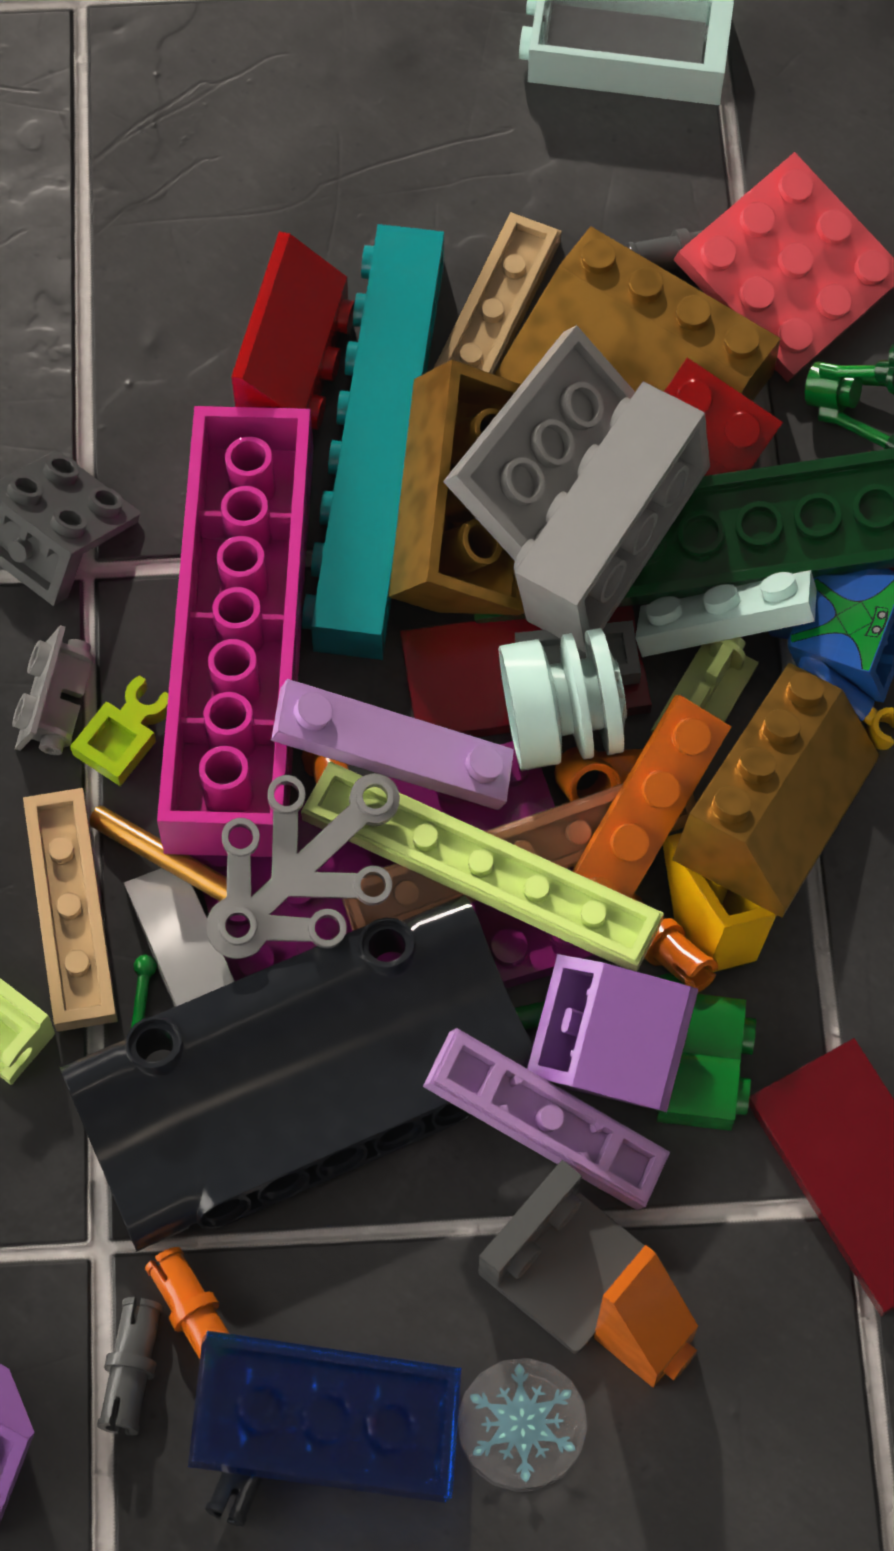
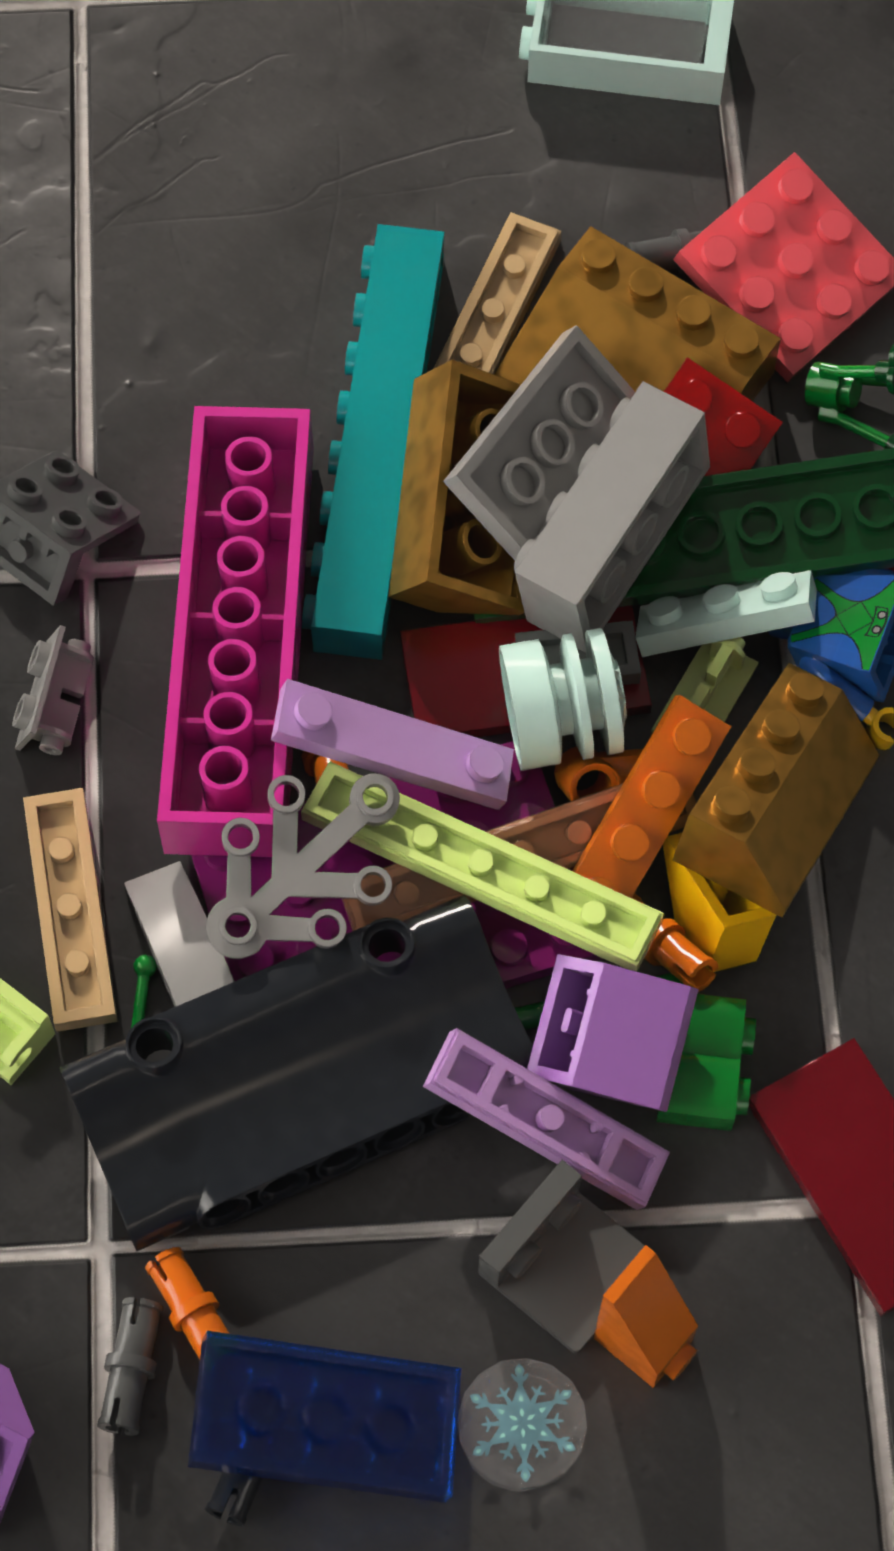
(120, 738): lime plate -> none
(151, 848): pearl gold bar -> none
(293, 332): red slope -> none

